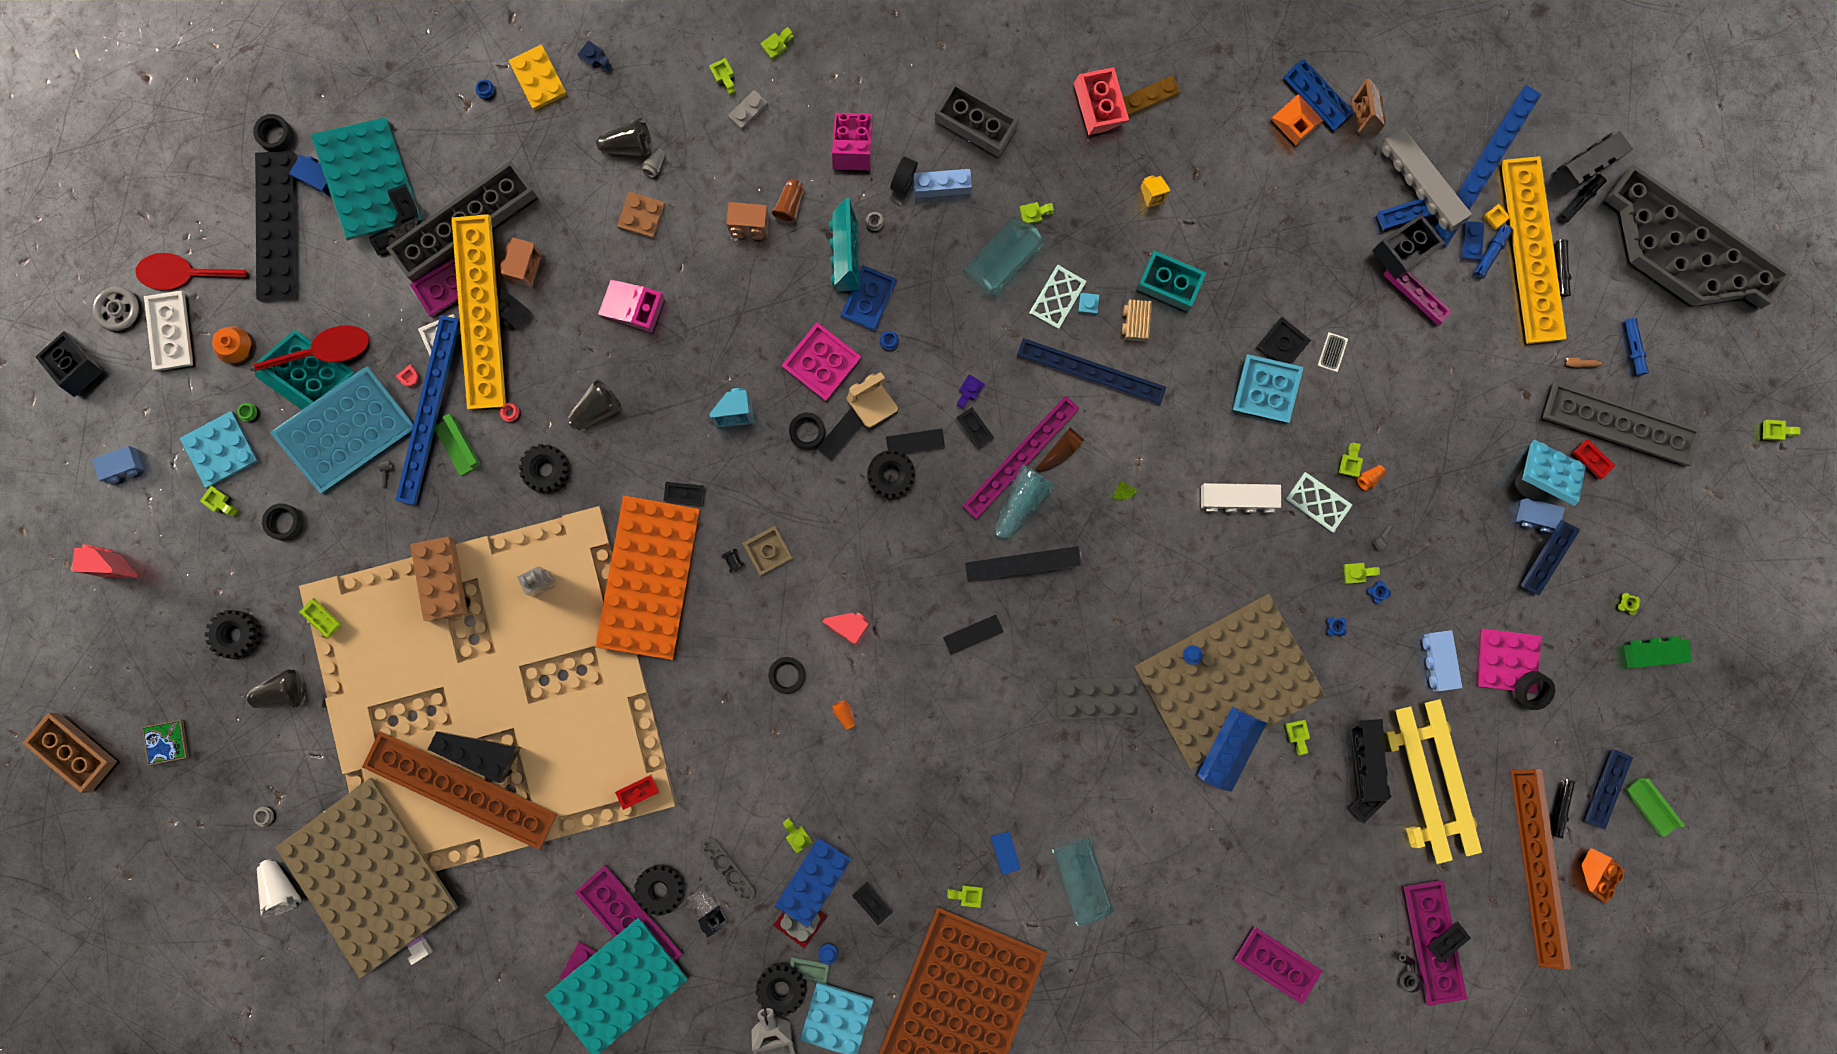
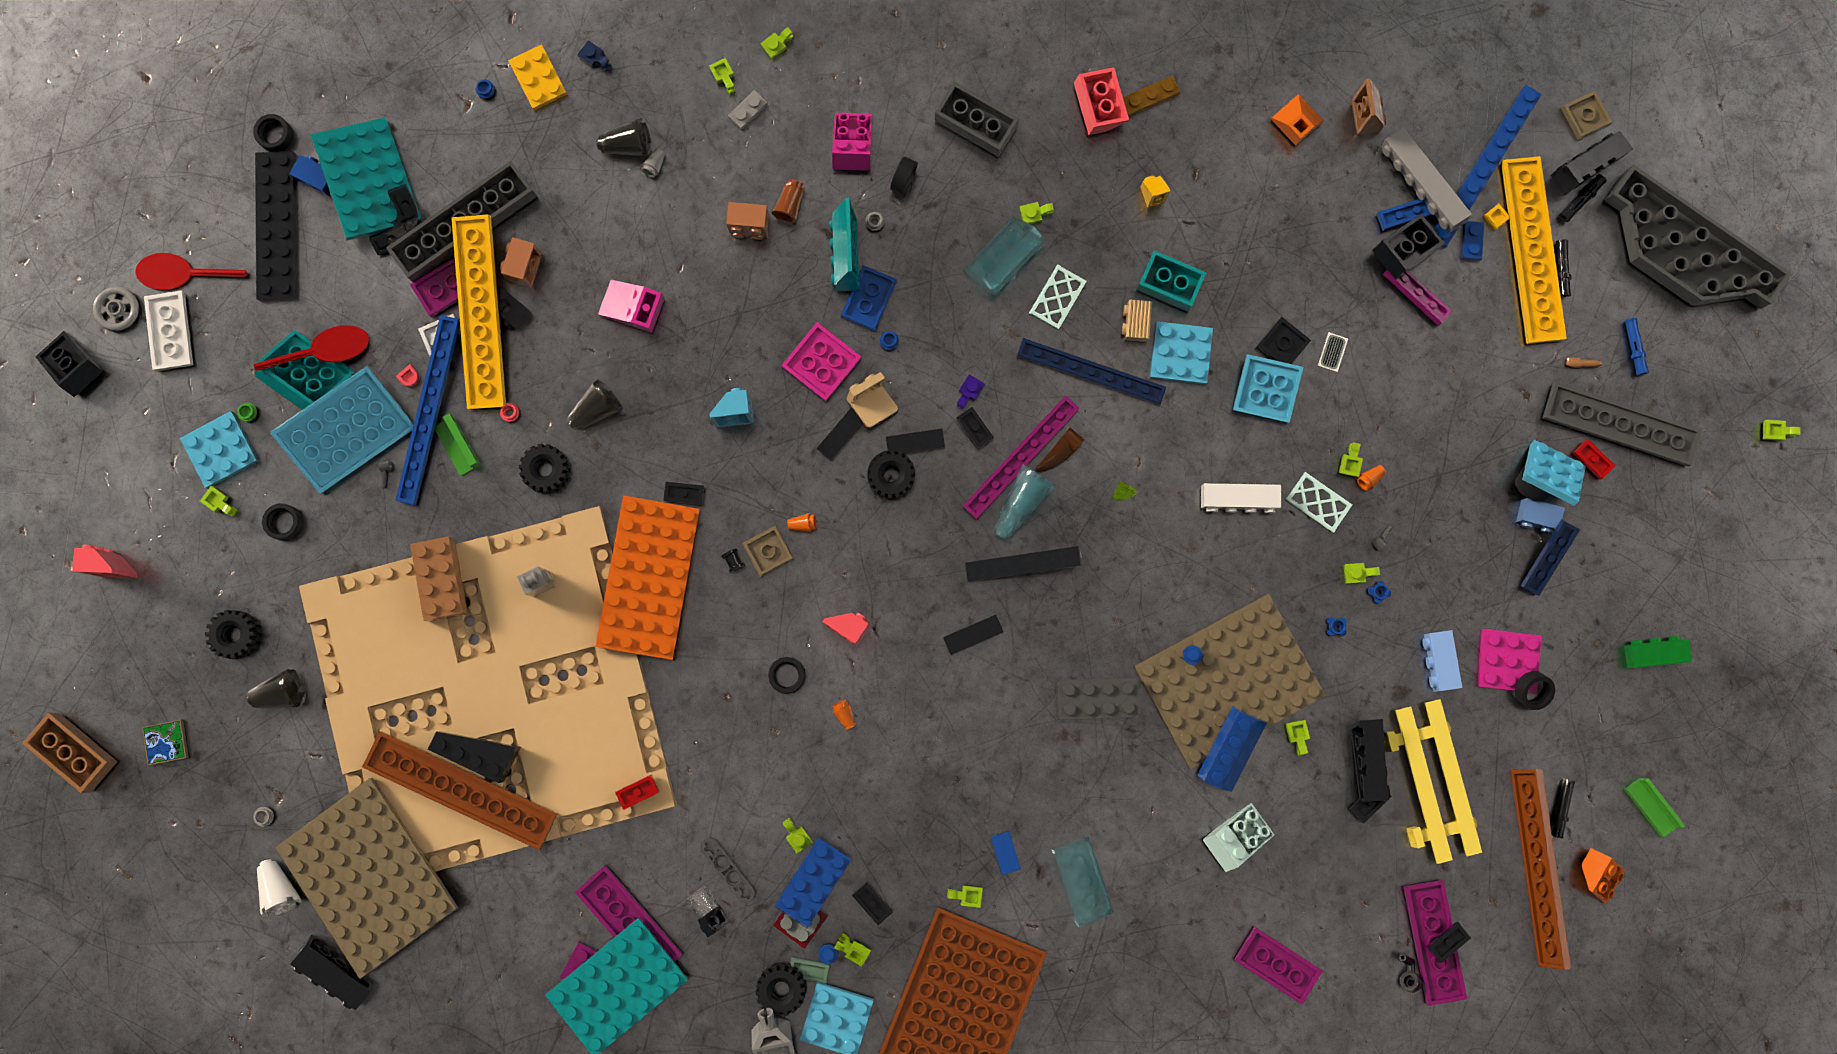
(117, 464): medium blue brick -> none
(231, 344): orange cone -> none
(320, 618): lime plate -> none
(330, 974): none -> black wedge
(419, 949): white leg -> none
(641, 215): medium nougat plate -> none
(670, 879): black tyre -> none
(802, 417): black tyre -> none
(803, 523): none -> orange cone
(854, 951): none -> lime plate
(942, 183): light blue brick -> none
(1088, 303): medium azure plate -> none
(1181, 353): none -> medium azure plate
(1238, 838): none -> light aqua slope
(1318, 94): blue fence -> none
(1496, 245): blue pin -> none
(1586, 115): none -> dark tan tile
(1608, 789): dark blue plate -> none
(1635, 603): lime plate -> none

